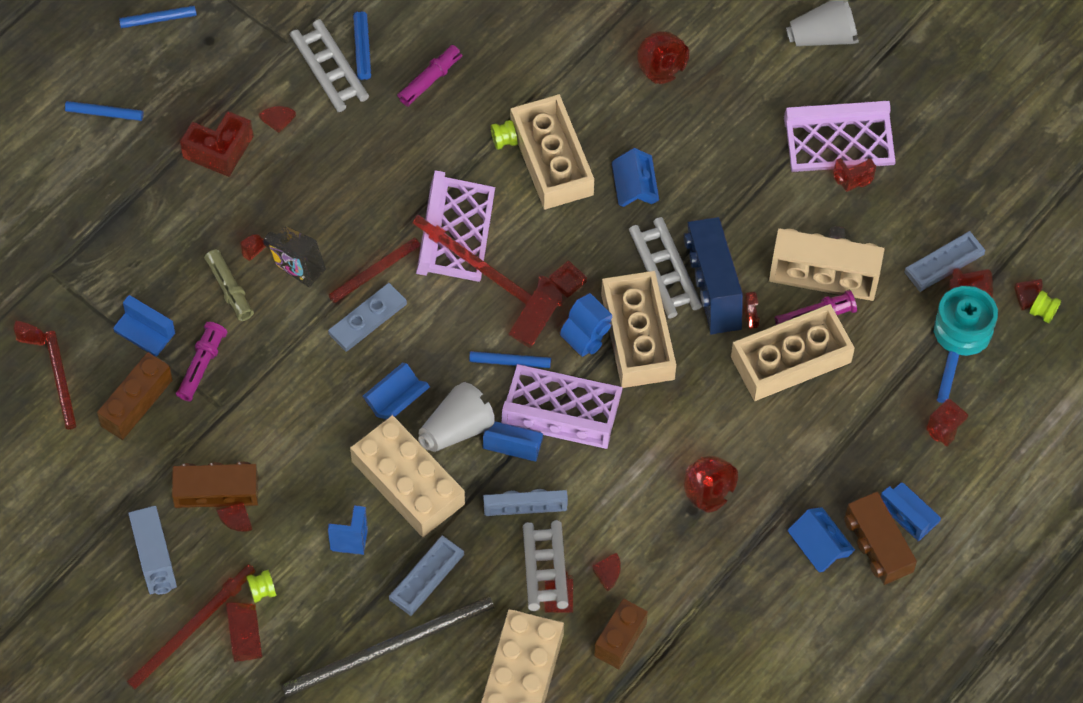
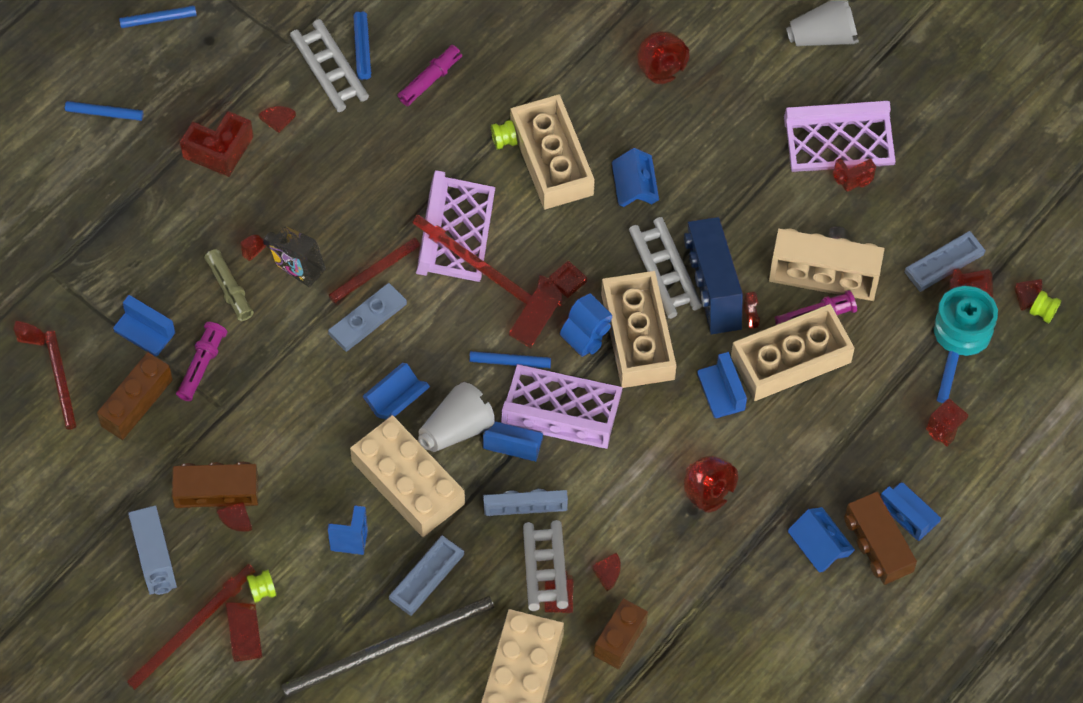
(722, 387): none -> blue panel

